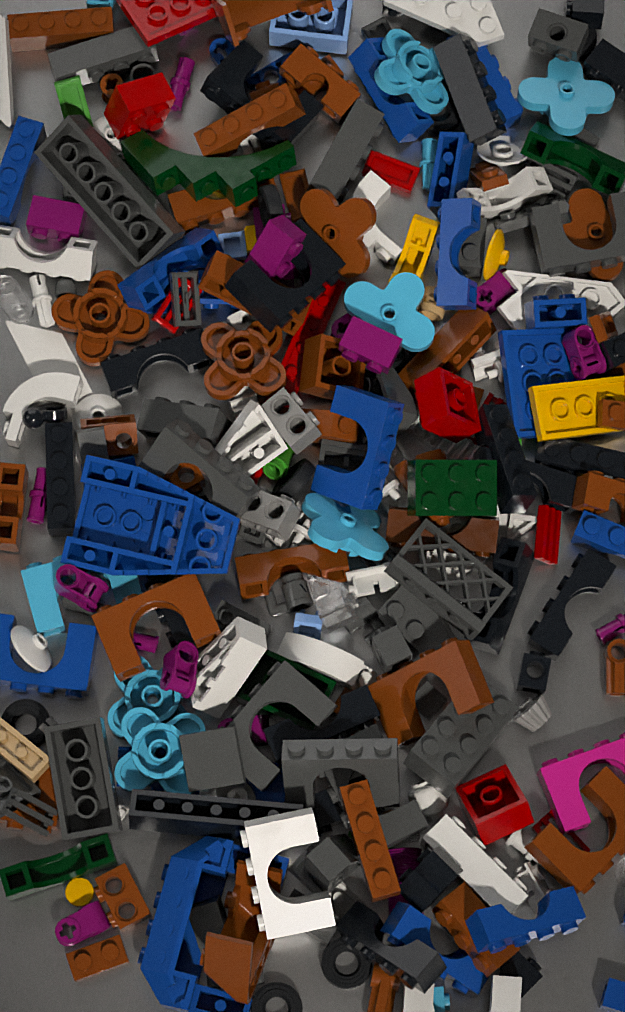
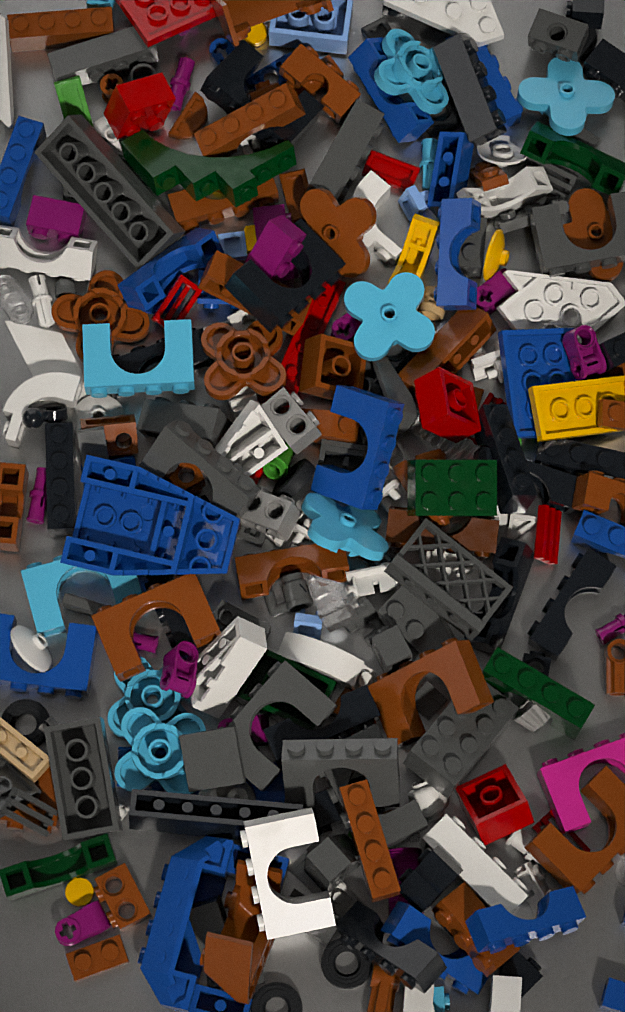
(81, 589): magenta piece -> none
(105, 377): none -> medium azure arch
(185, 301): dark grey tile -> none
(191, 119): none -> dark orange tile
(257, 35): none -> yellow tile
(269, 203): black tyre -> none
(370, 345): magenta brick -> none
(413, 202): none -> light blue tile
(555, 313): blue brick -> none
(563, 705): none -> dark green arch
(603, 326): dark orange tile -> none

